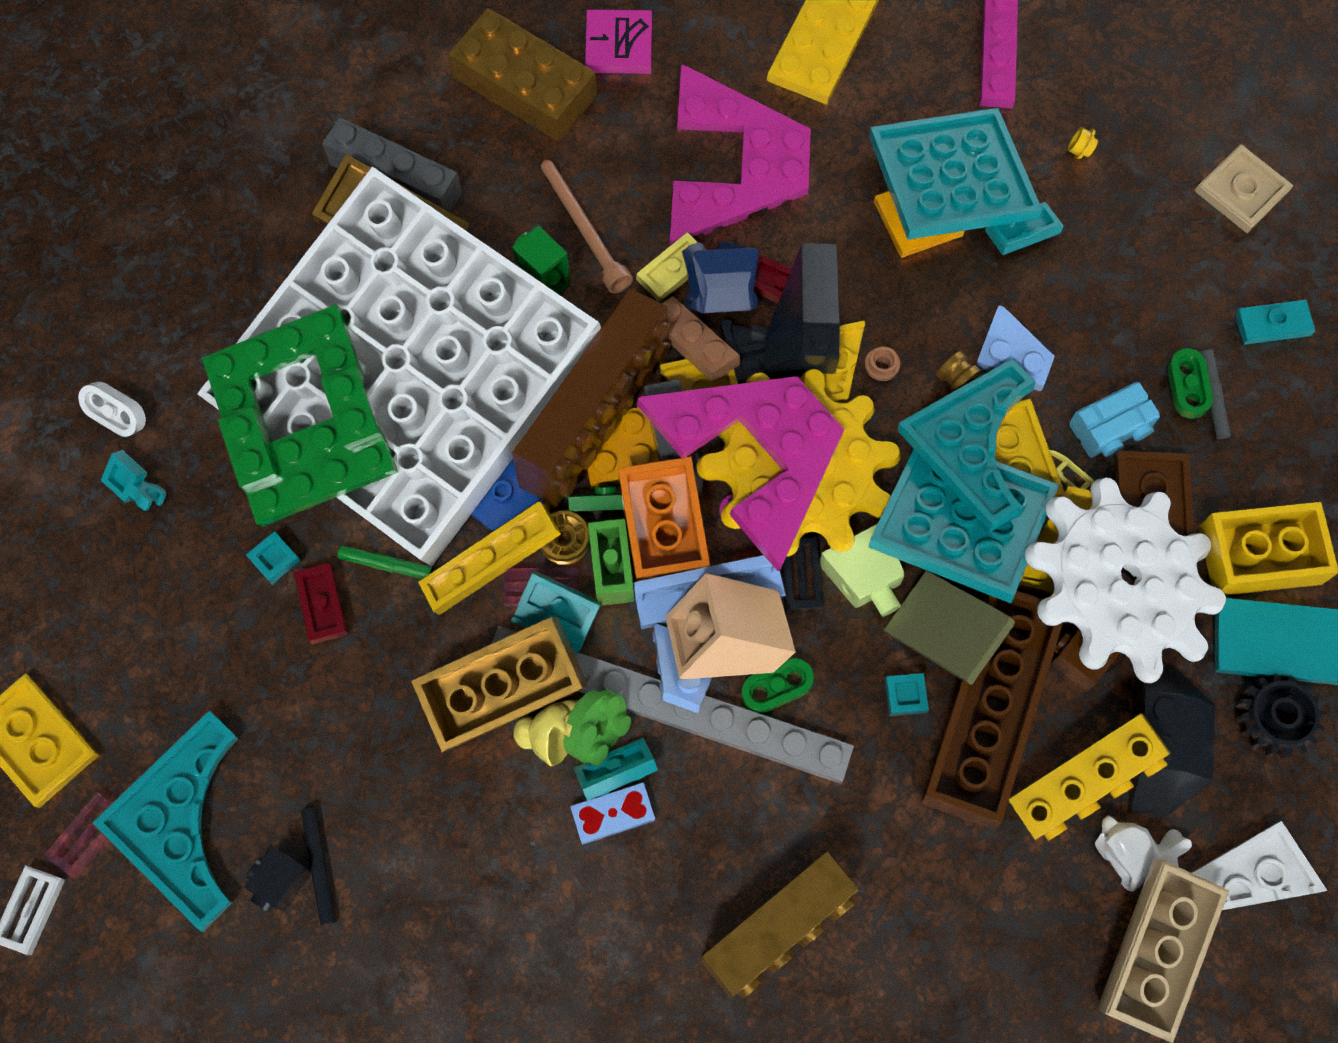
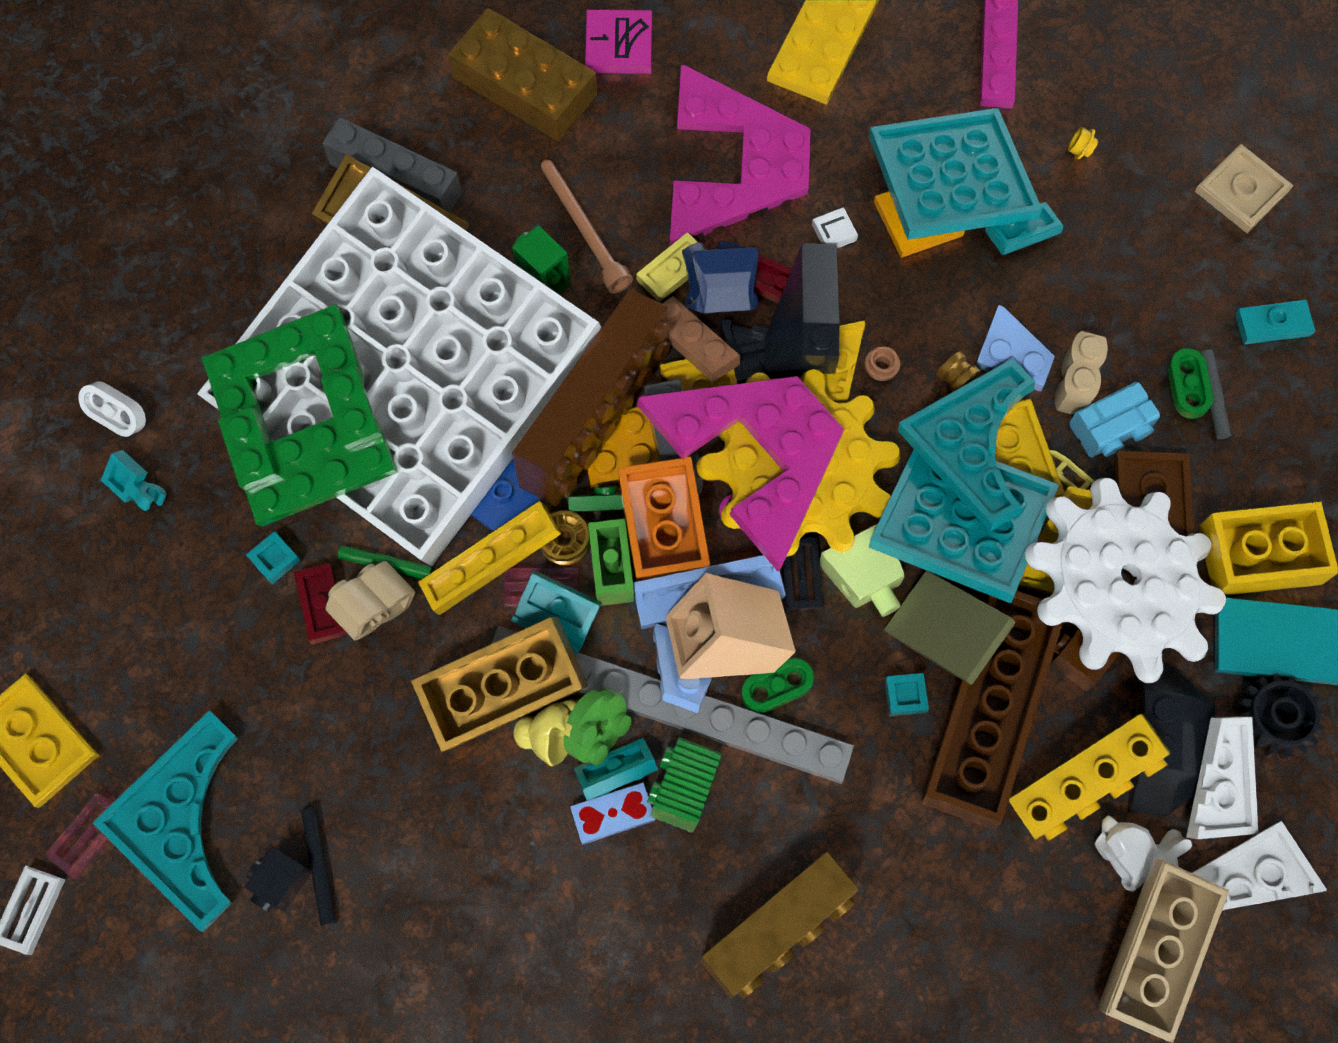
(369, 599): none -> tan brick
(685, 784): none -> green brick
(835, 228): none -> white tile
(1081, 372): none -> tan brick
(1226, 782): none -> white wing

